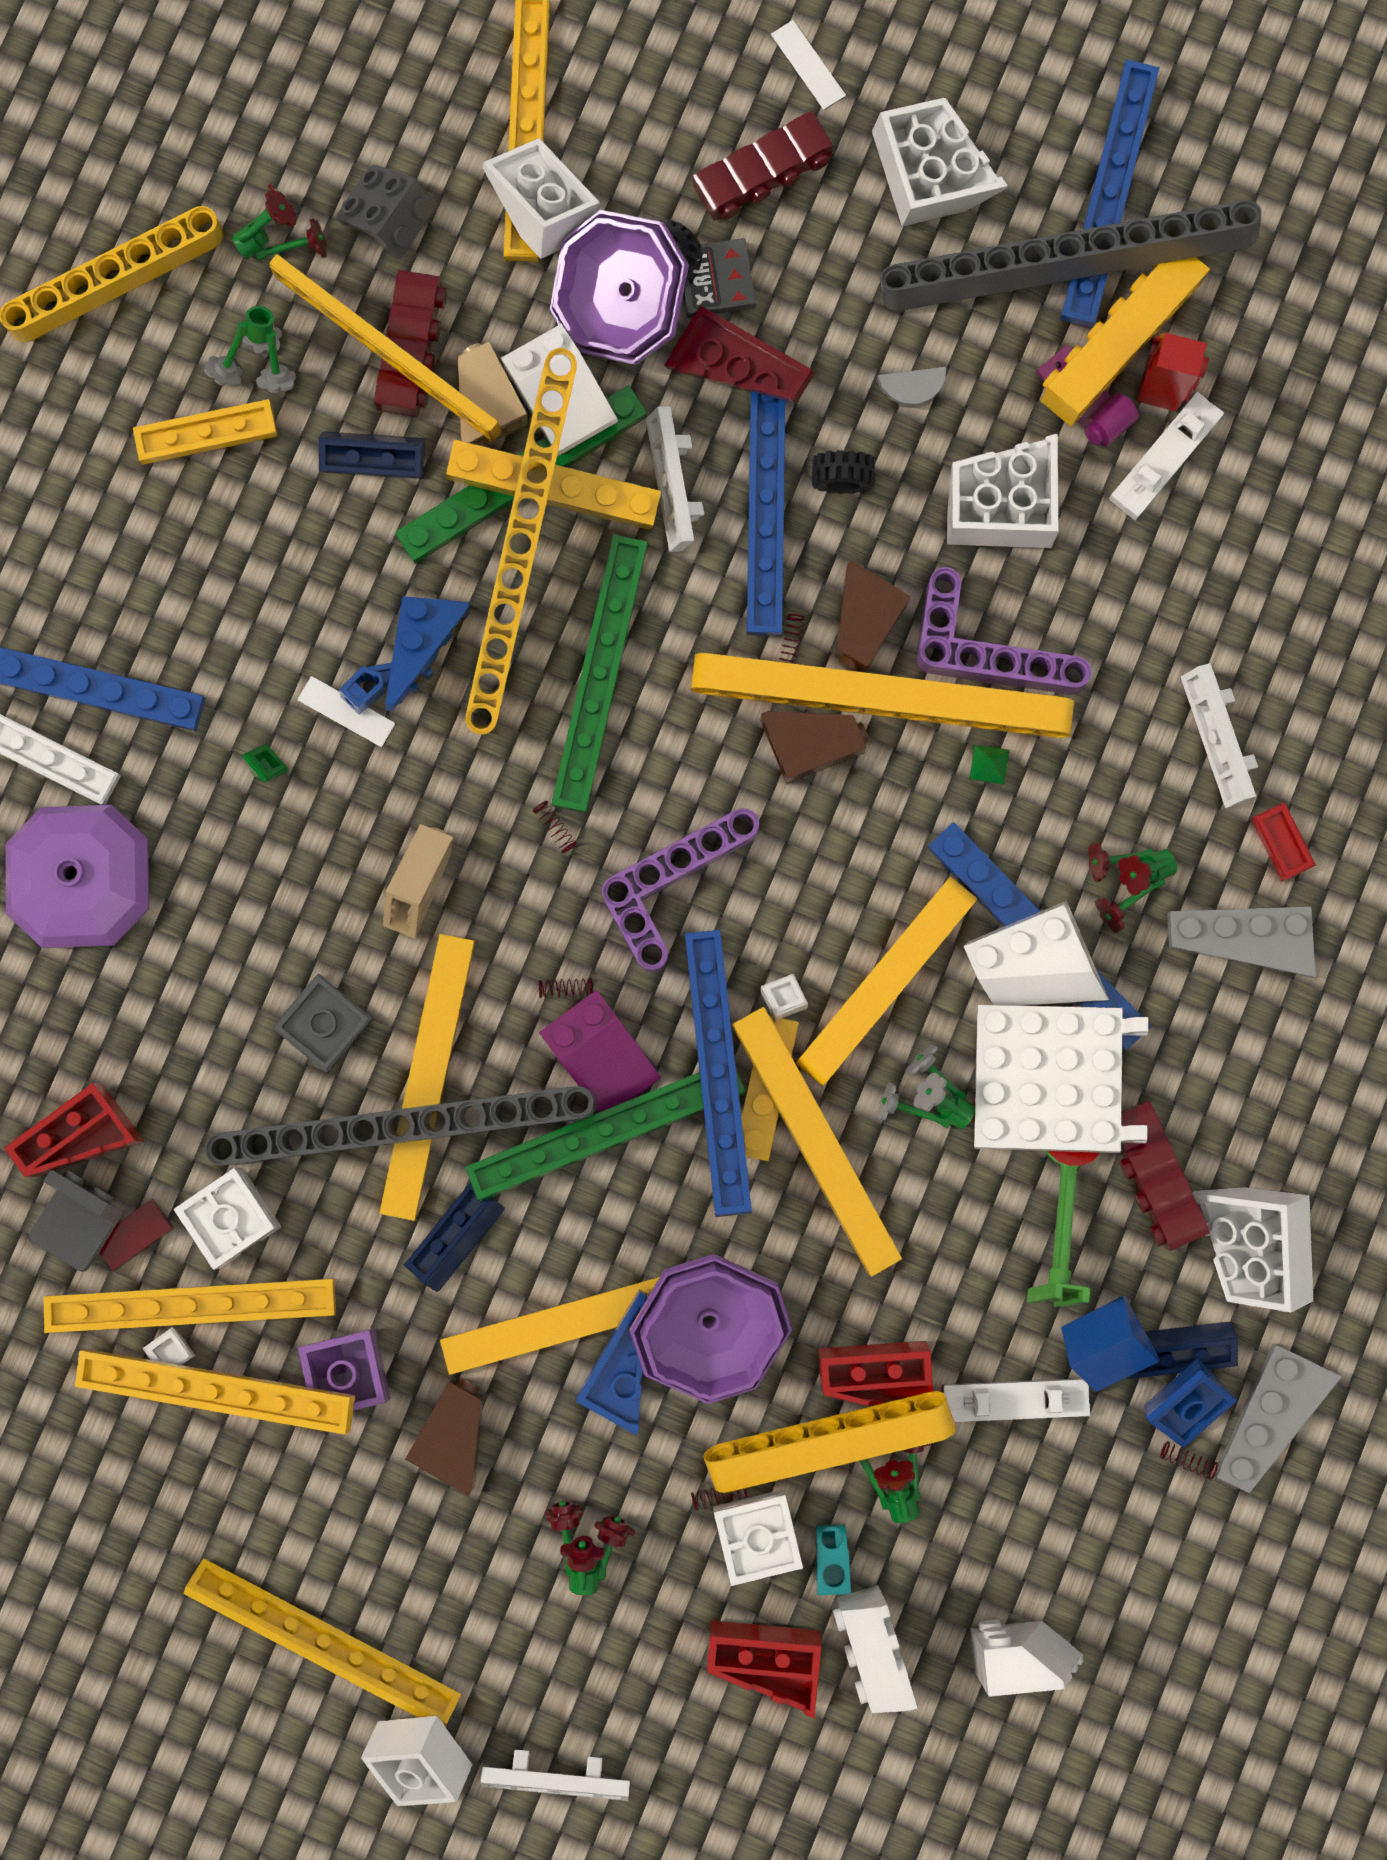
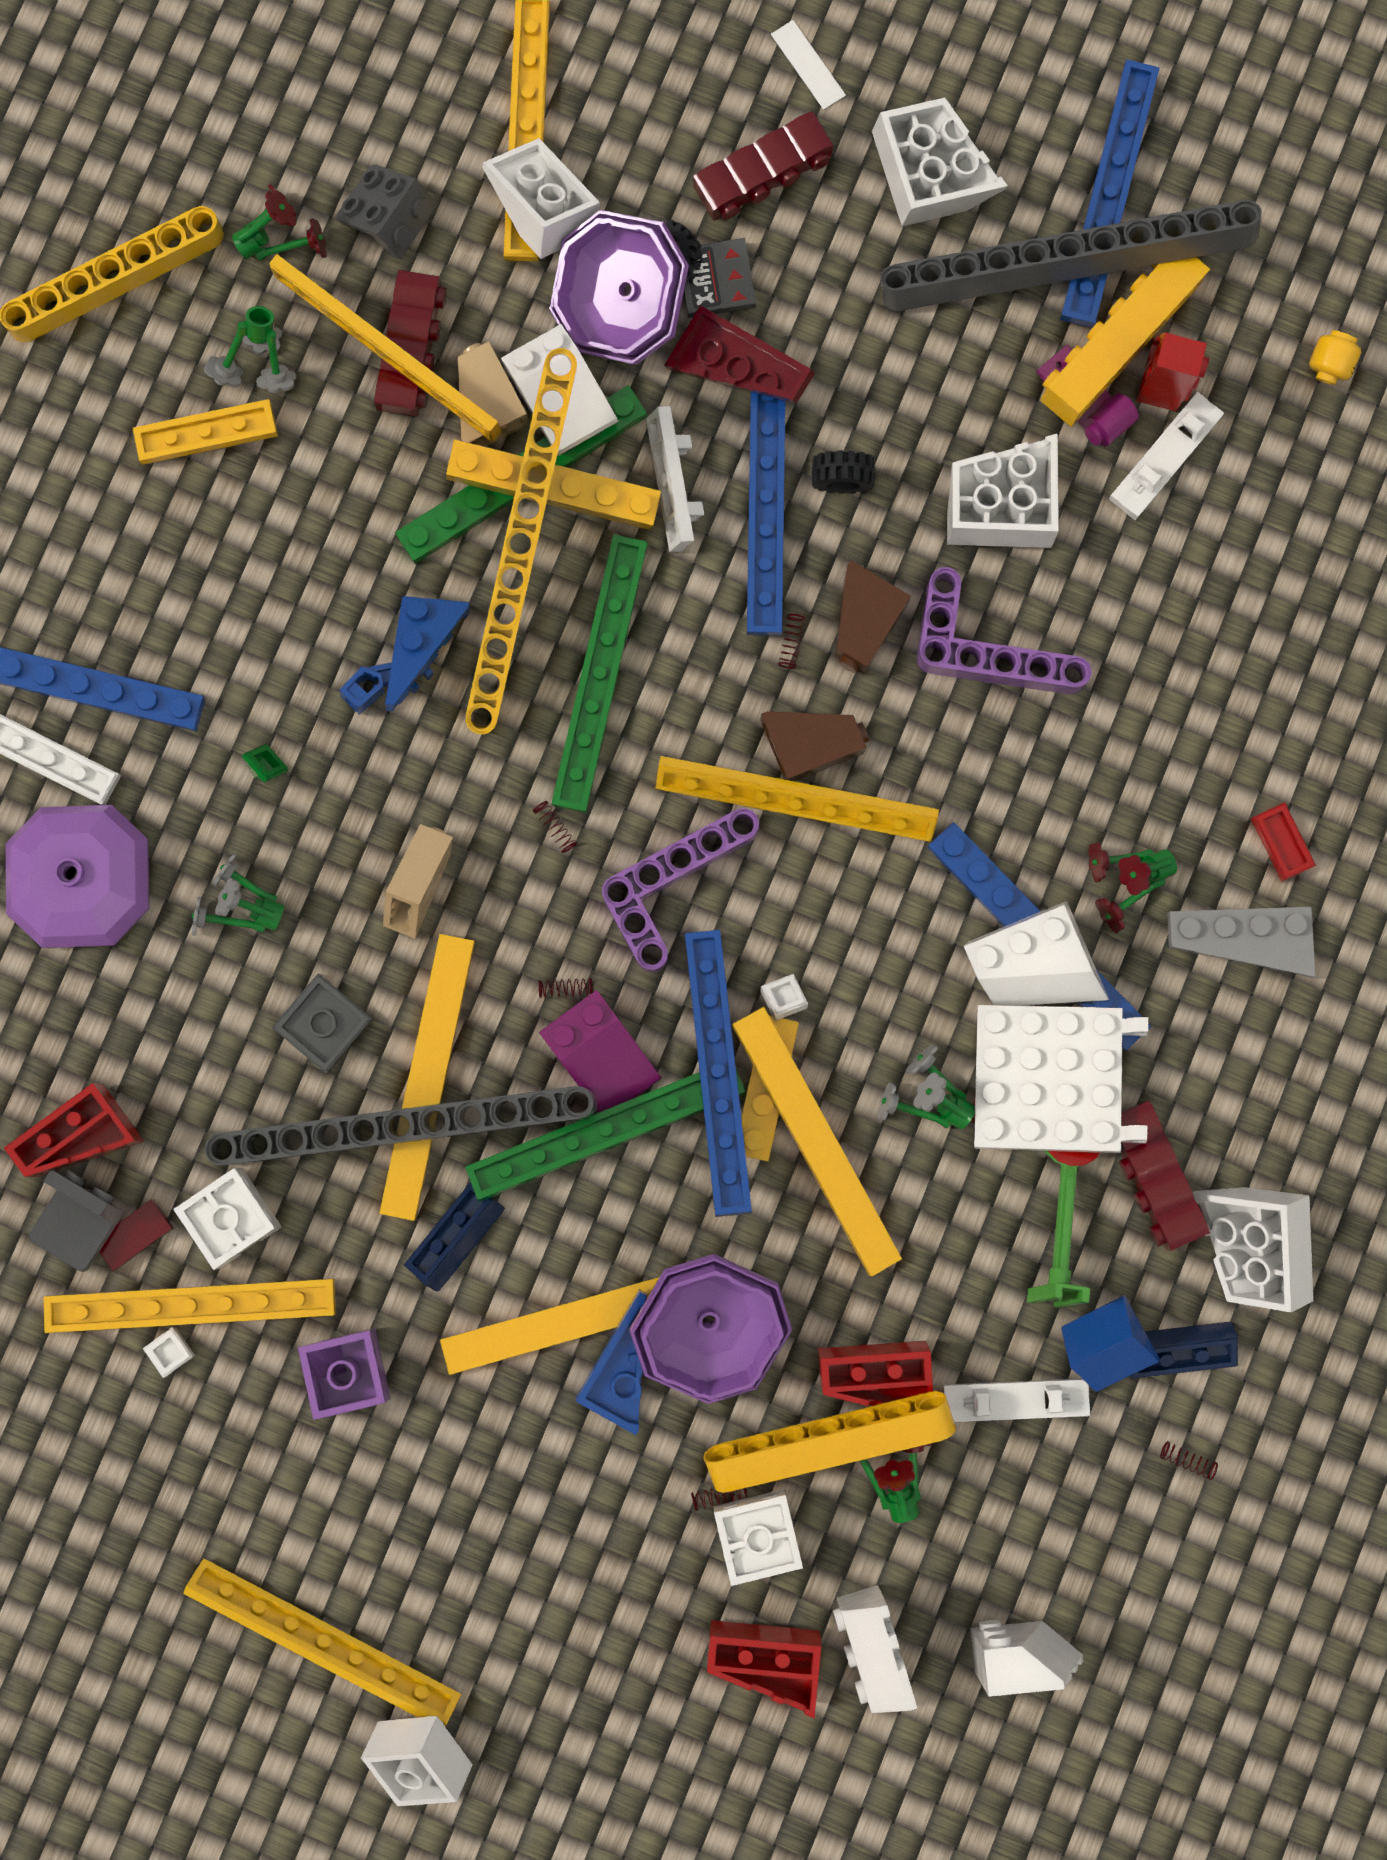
(215, 1391): yellow plate -> none
(264, 912): none -> plant
(329, 703): white sticker -> none
(371, 454): dark blue slope -> none
(451, 1437): reddish brown slope -> none
(523, 1780): white hinge -> none
(581, 1552): dark red plant -> none
(796, 799): none -> yellow tile
(832, 1560): teal leg -> none
(882, 695): yellow beam -> none
(886, 981): yellow beam -> none
(913, 387): light grey tile -> none
(989, 764): green slope -> none
(1189, 1404): blue slope -> none
(1218, 735): white hinge -> none
(1275, 1411): light grey wing -> none
(1335, 357): none -> yellow head

